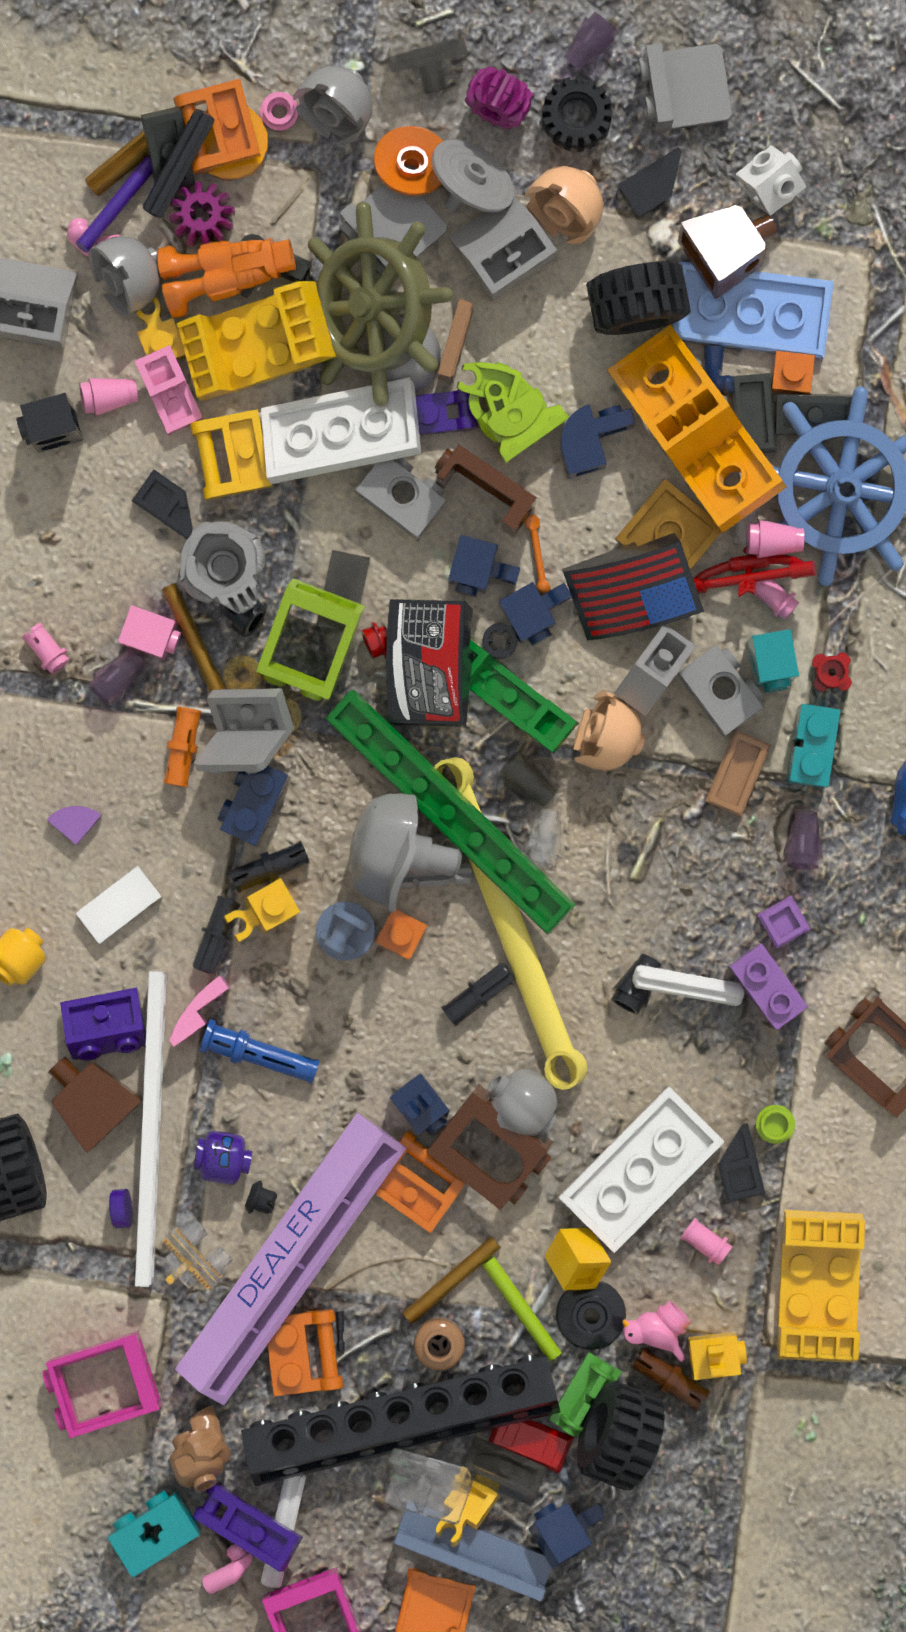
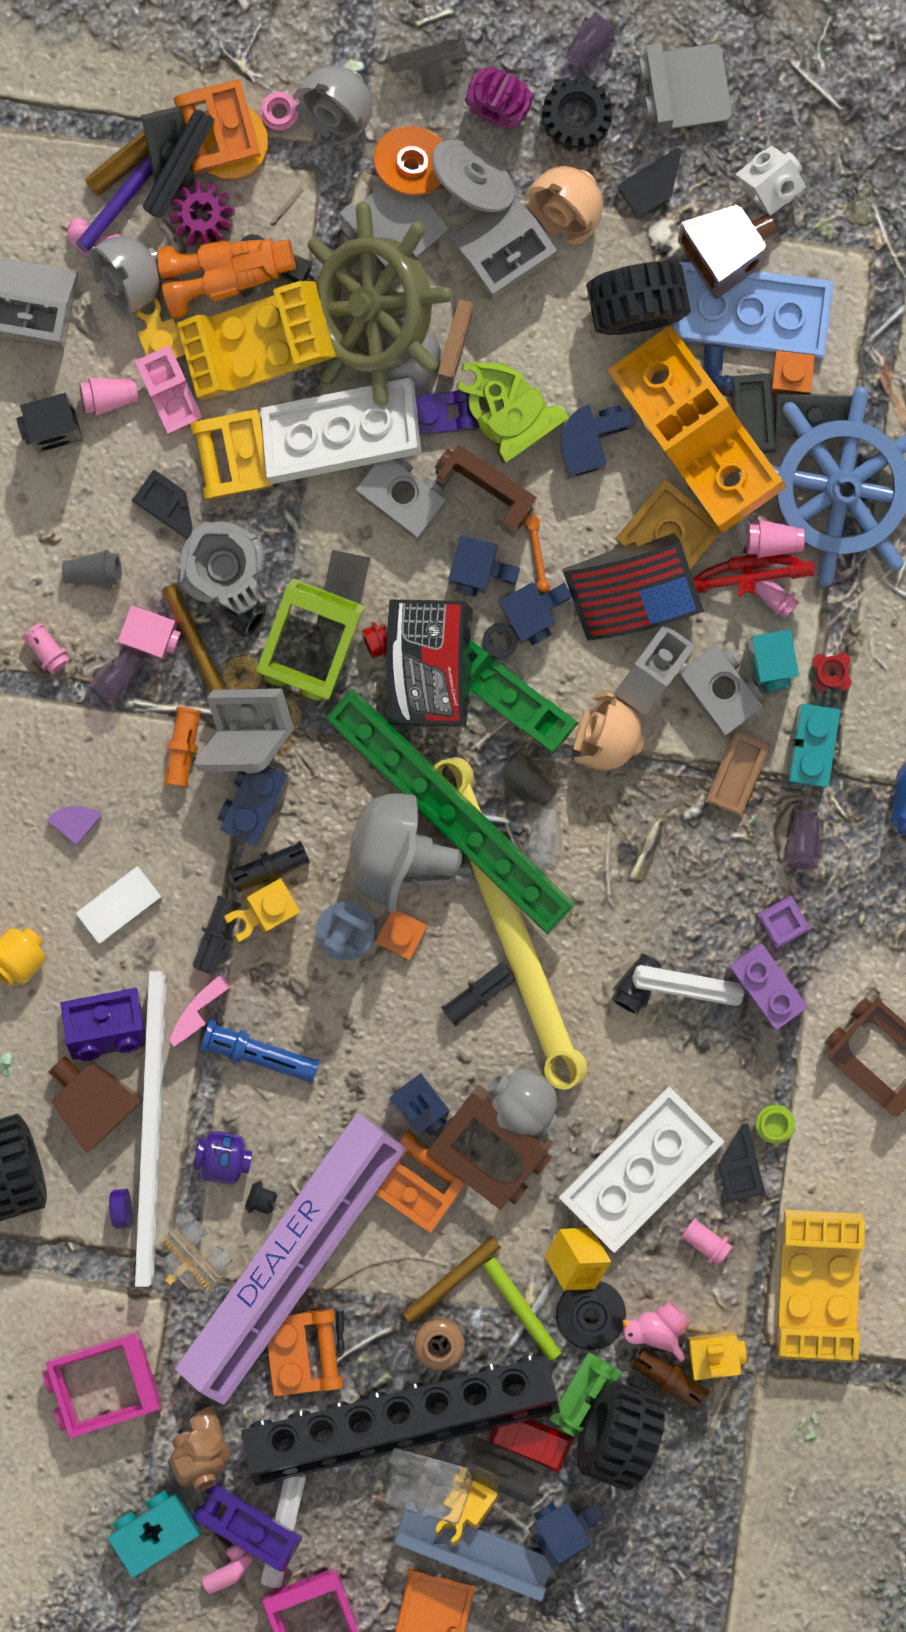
(96, 570): none -> dark grey cone

